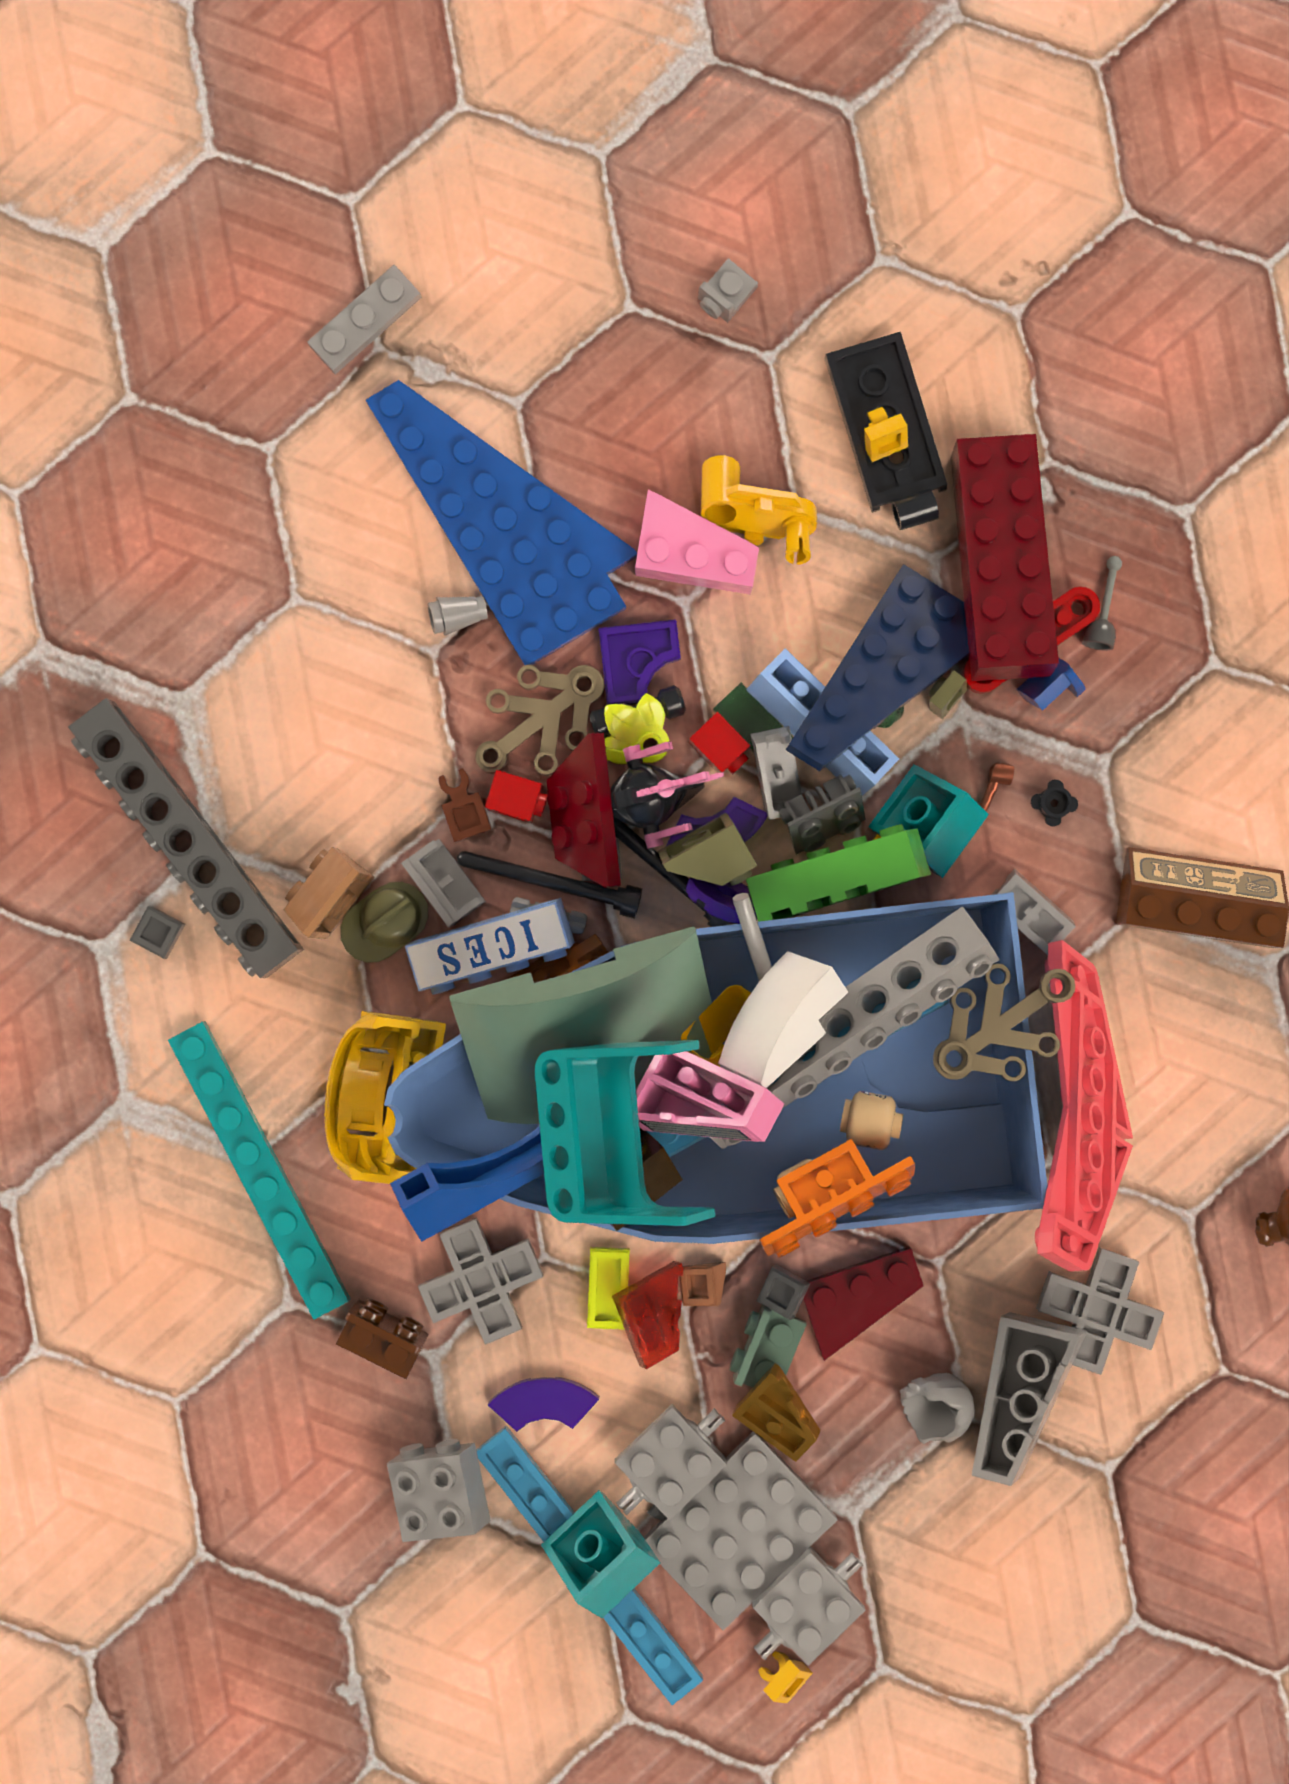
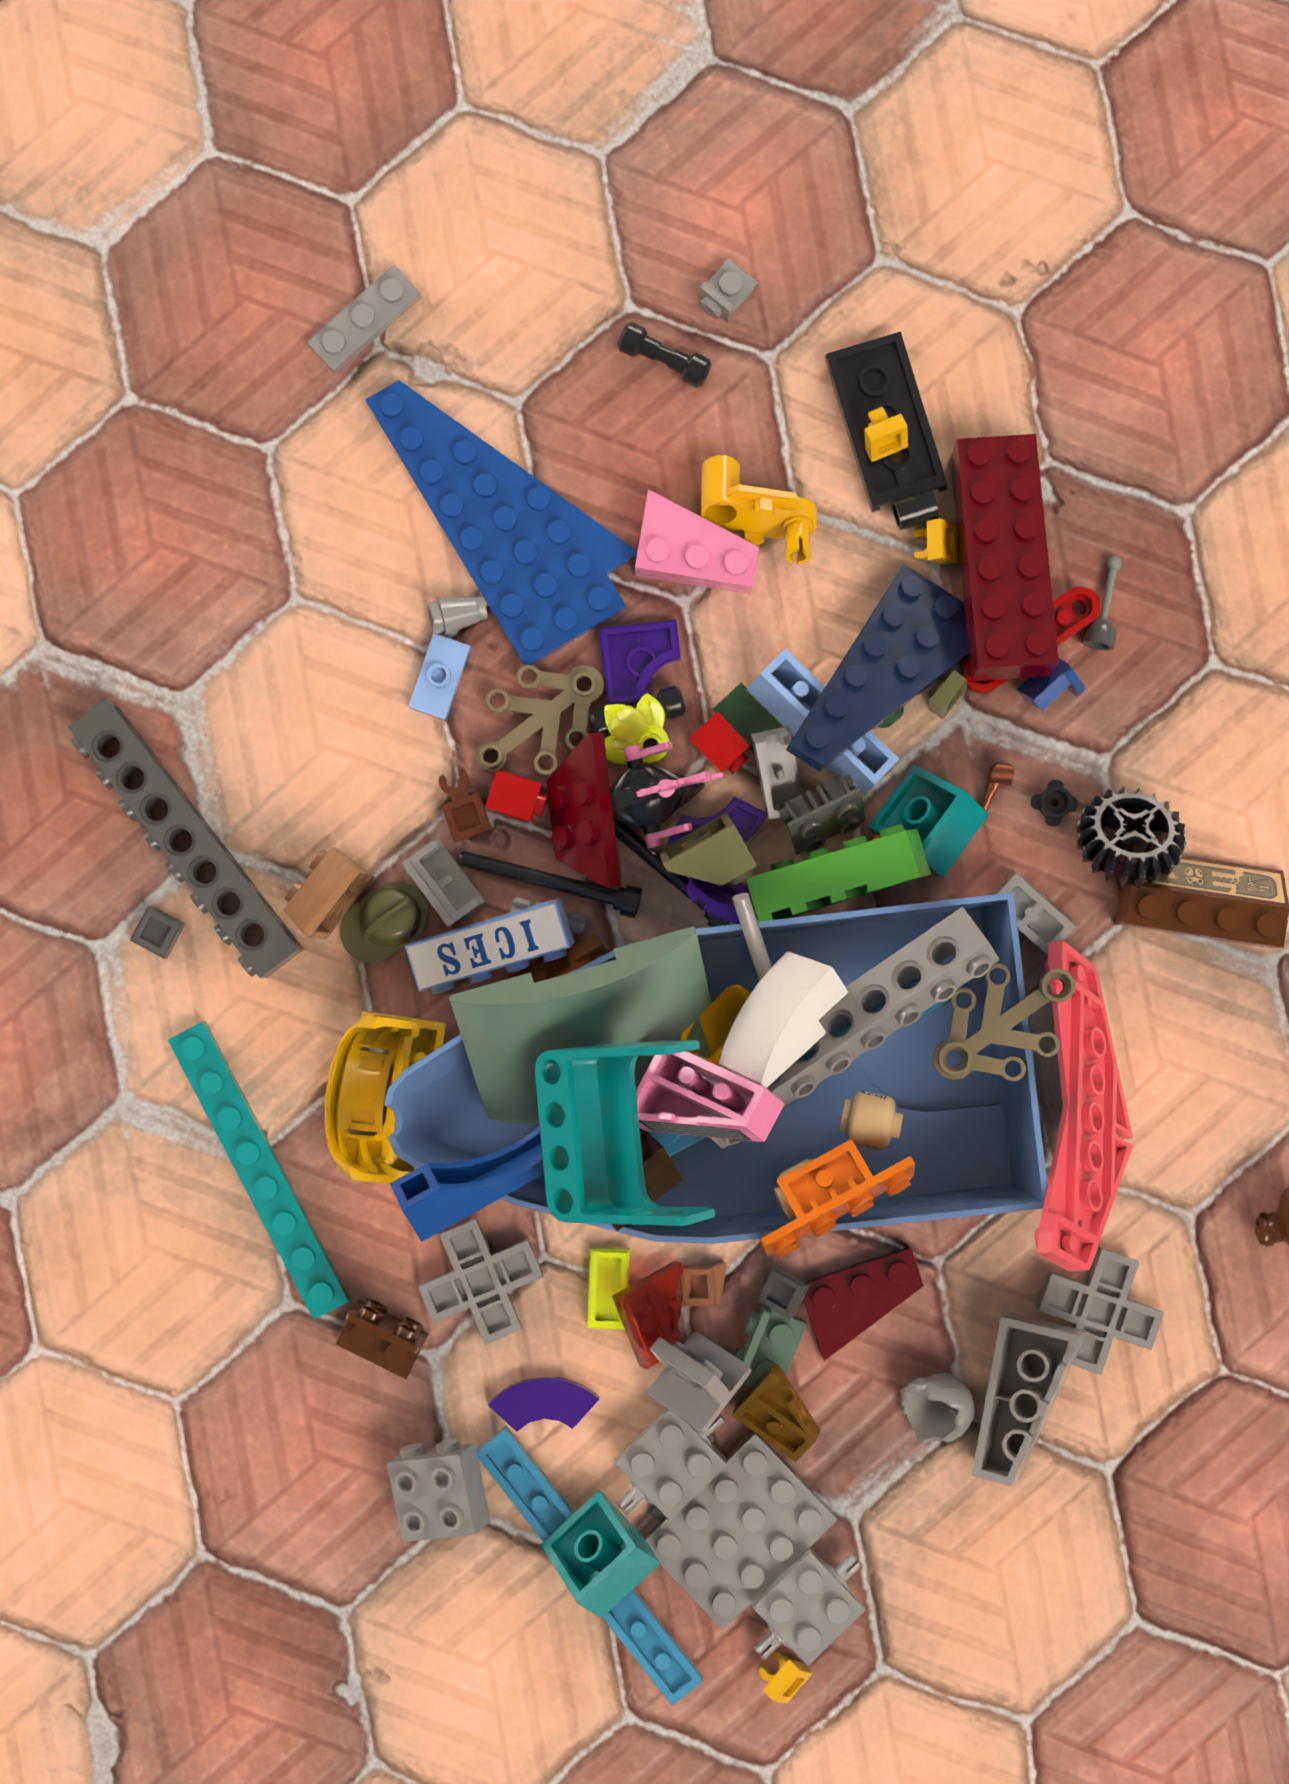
(439, 677): none -> light blue plate
(635, 342): none -> black piece
(696, 1379): none -> light grey bracket
(941, 542): none -> yellow tile
(1131, 826): none -> black gear

